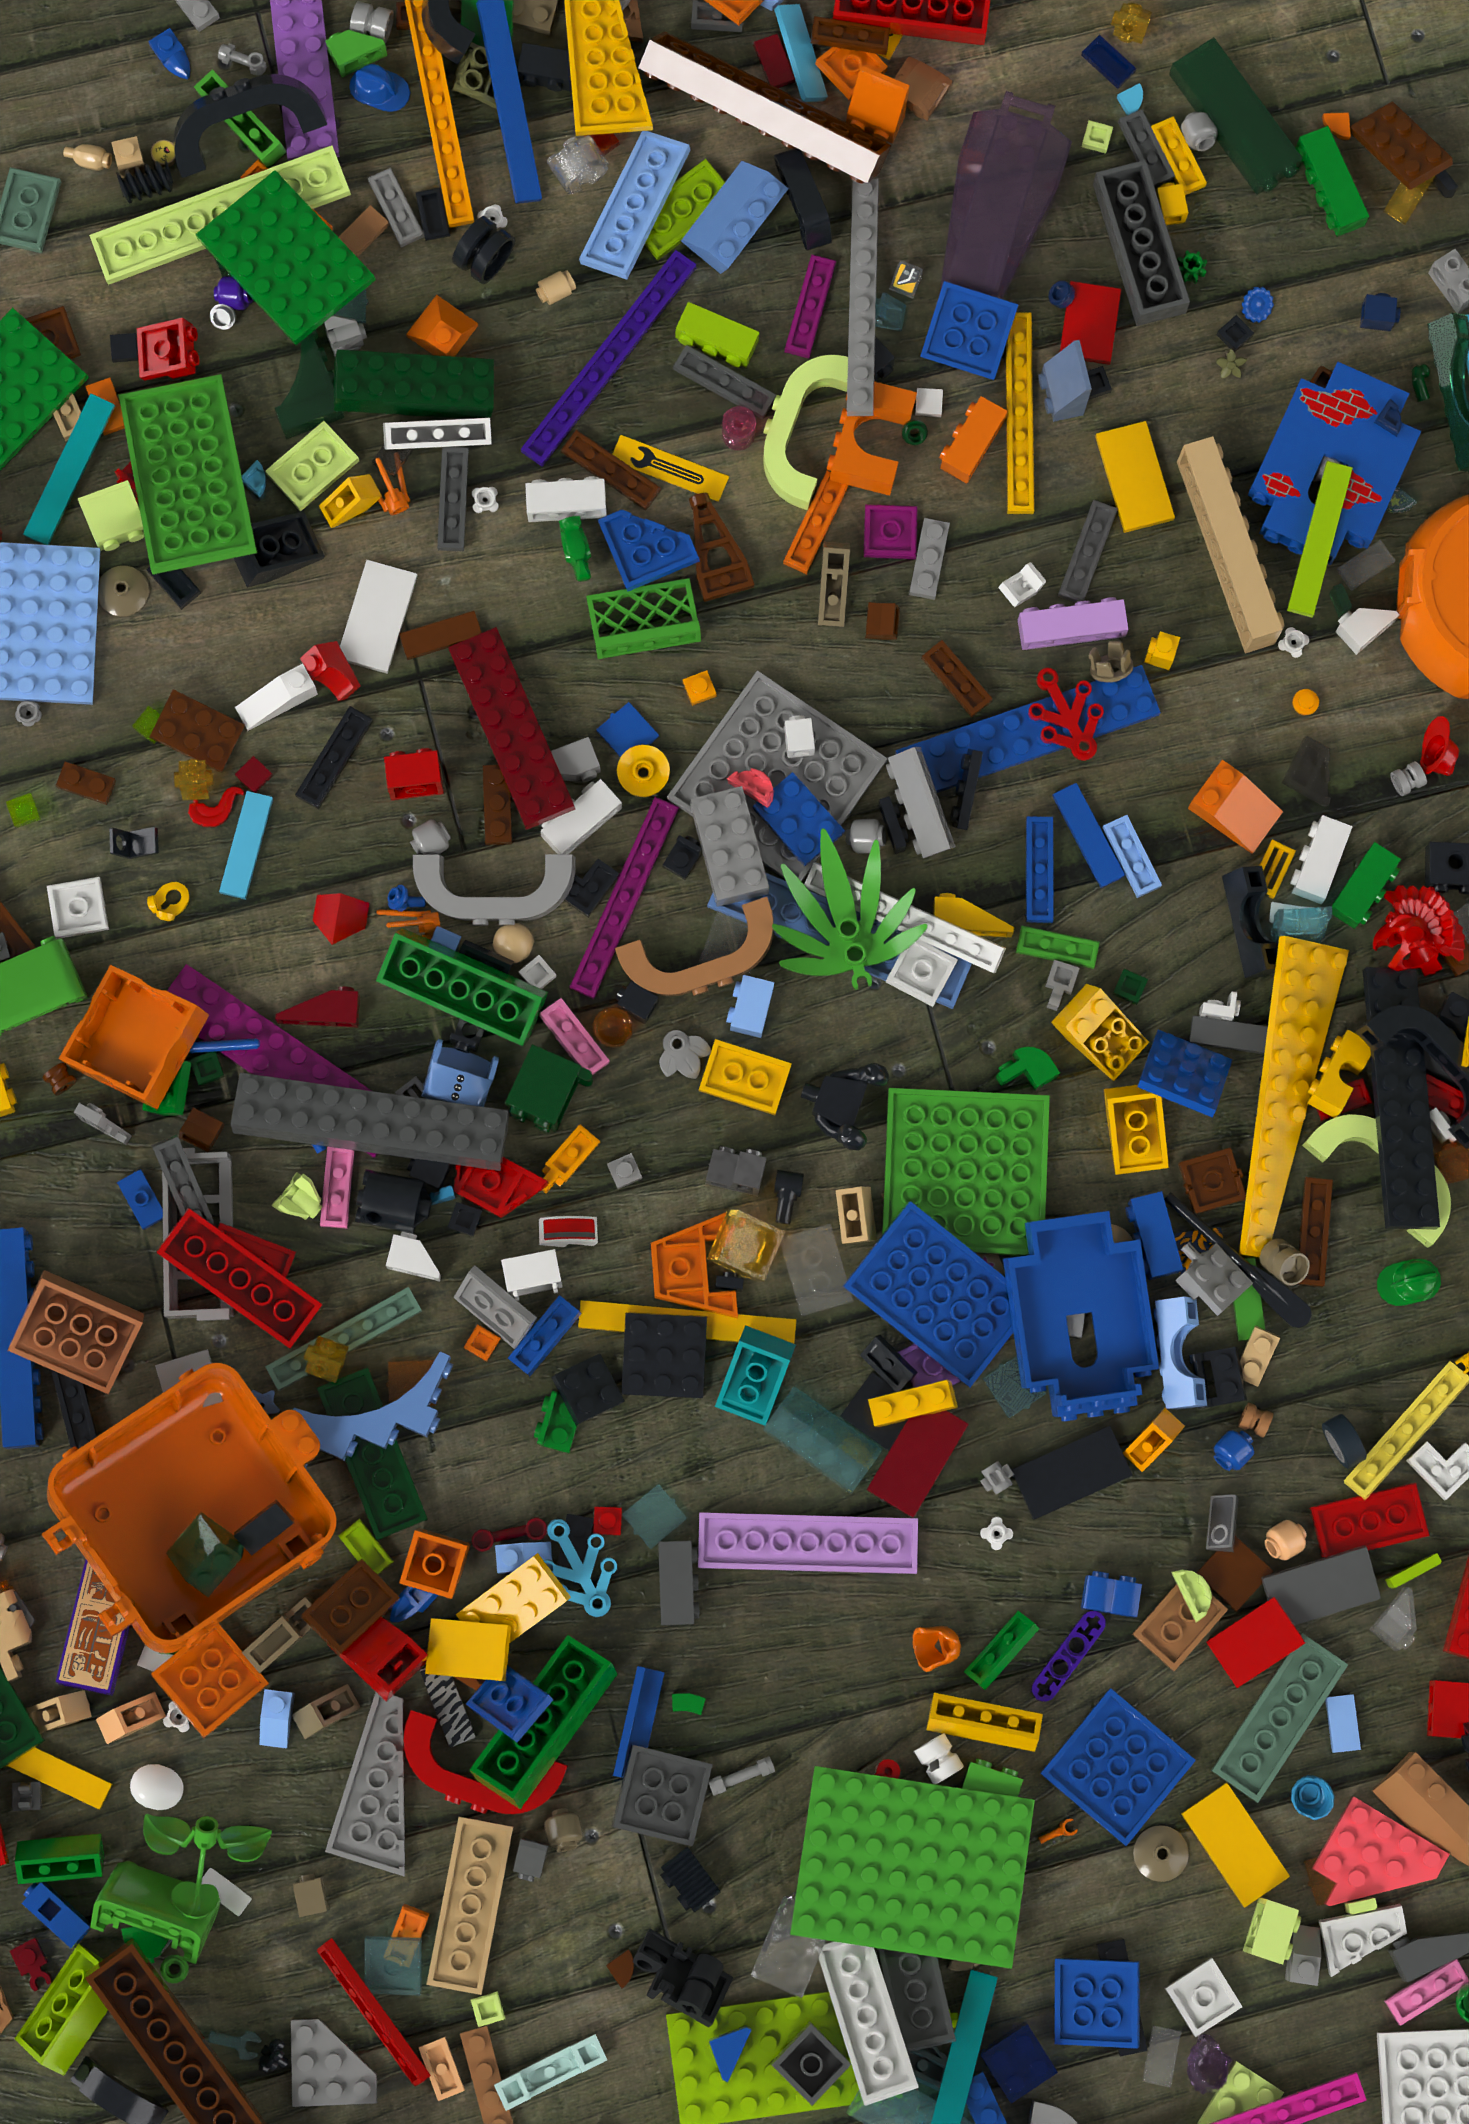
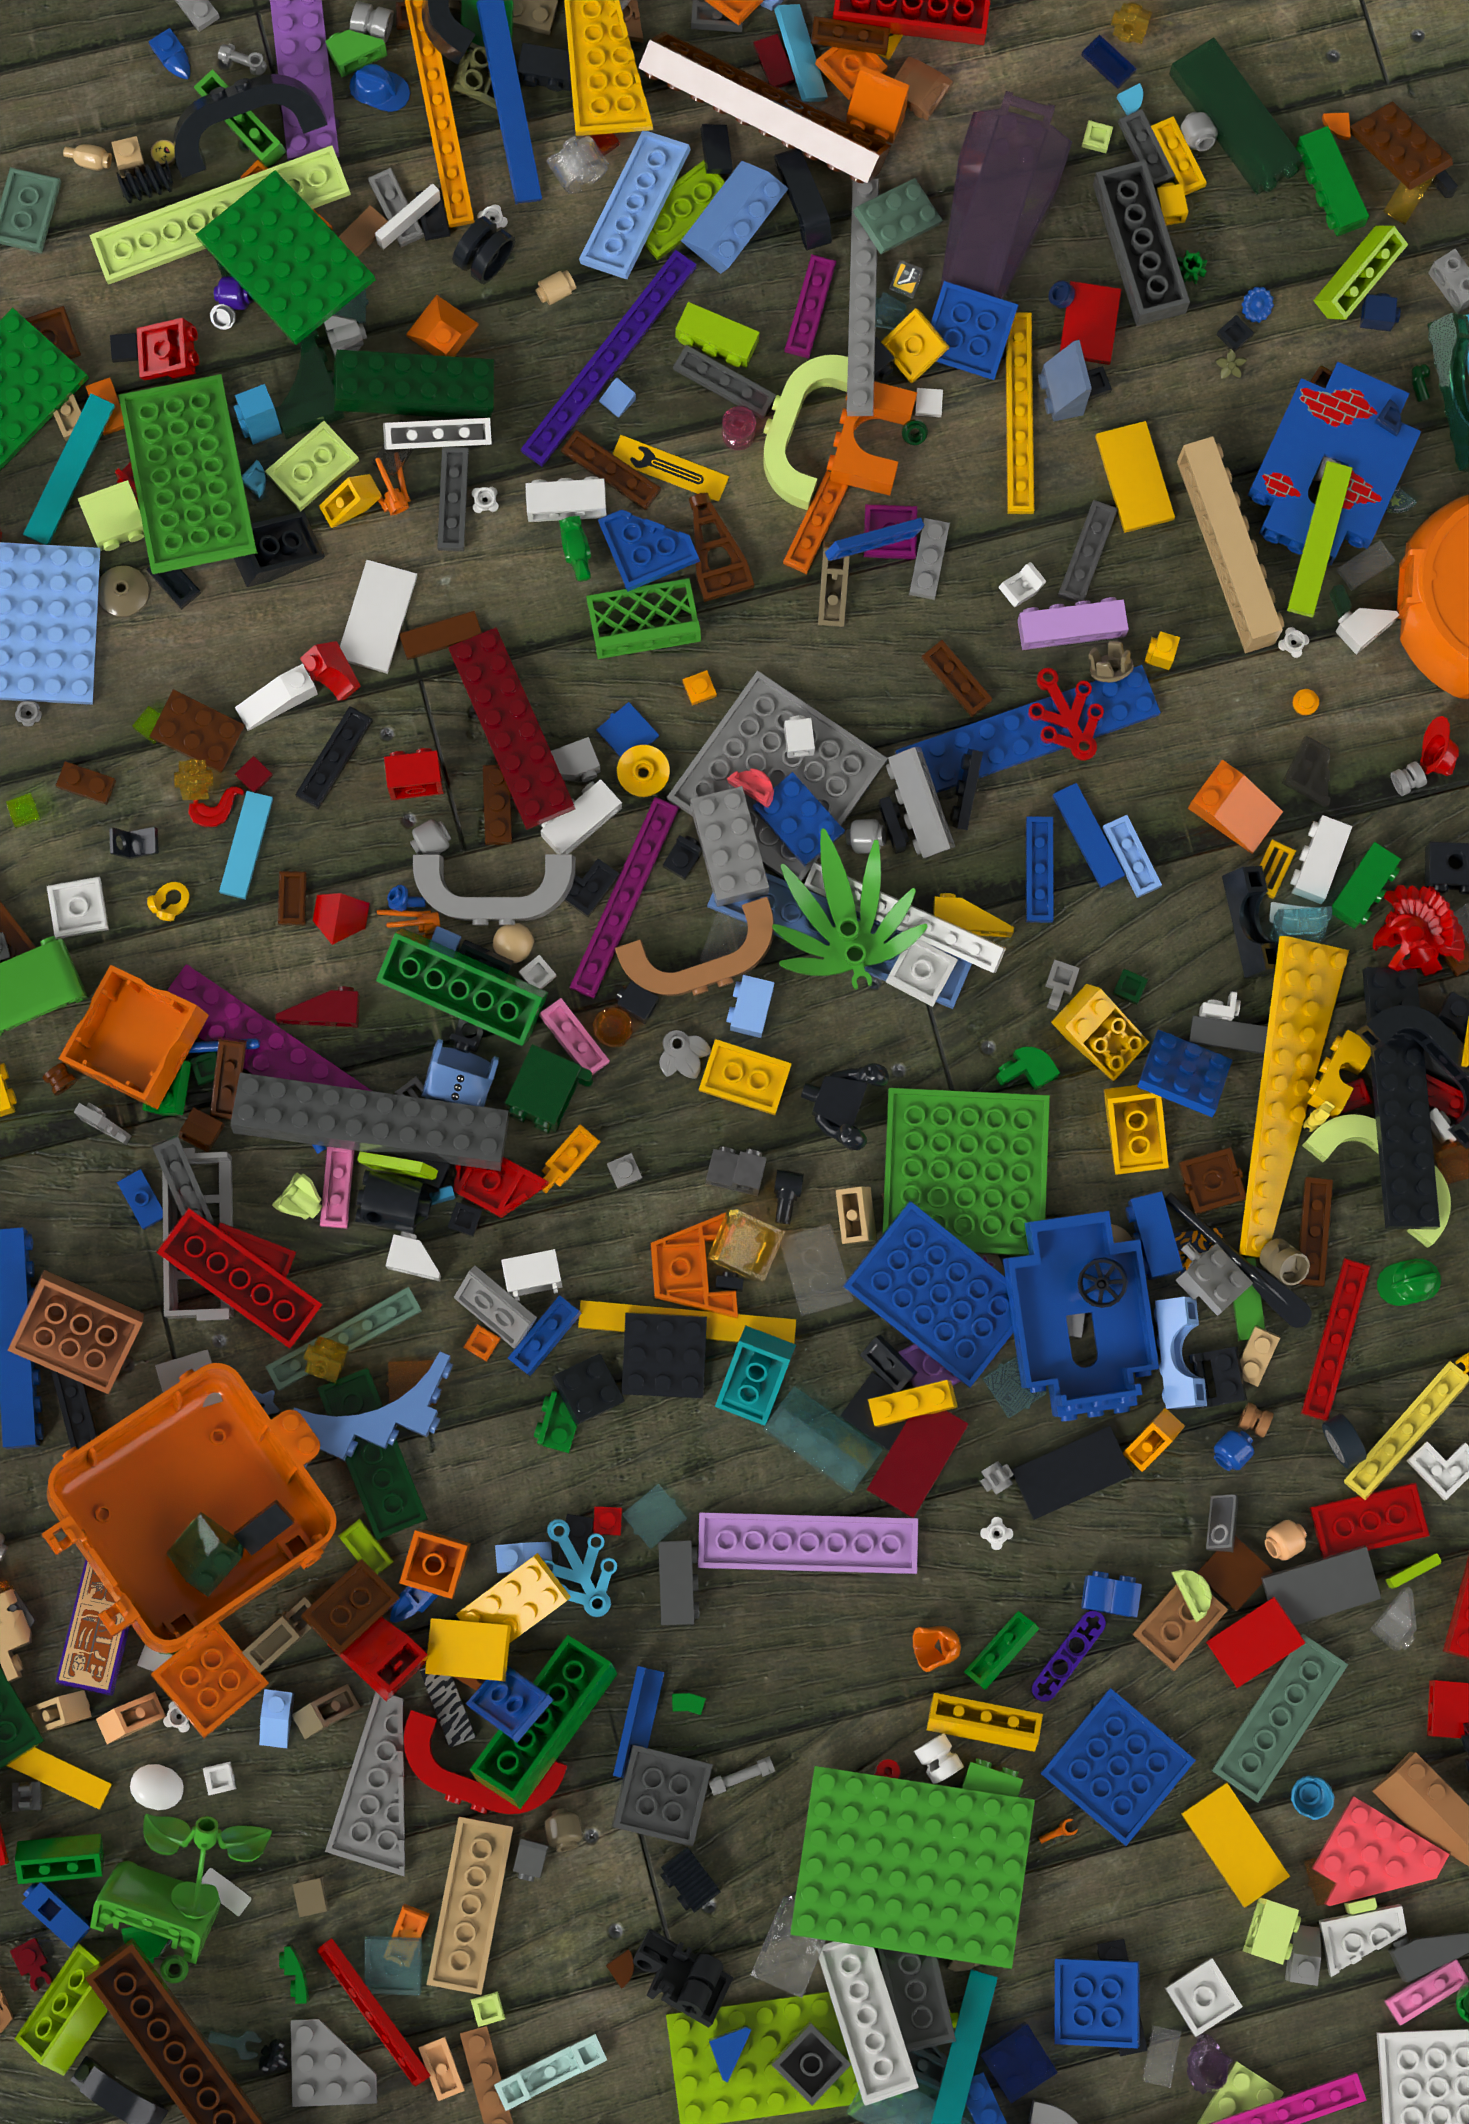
(219, 1778): none -> white tile
(227, 1071): none -> reddish brown tile
(257, 414): none -> dark azure brick
(292, 898): none -> reddish brown tile
(292, 1965): none -> green slope
(397, 1165): none -> lime tile
(407, 216): none -> white tile
(483, 1538): dark red bar -> none
(566, 1230): slope -> none
(618, 397): none -> medium blue slope
(716, 149): none -> black tile
(874, 539): none -> blue tile
(882, 621): reddish brown piece -> none
(897, 216): none -> sand green plate
(915, 345): none -> yellow tile
(972, 439): orange brick -> none
(1057, 947): bright green tile -> none
(1102, 1282): none -> black wheel
(1146, 1851): dark tan dish -> none
(1318, 1116): none -> light yellow piece
(1335, 1339): none -> red tile
(1342, 1723): light blue tile -> none
(1360, 272): none -> lime brick

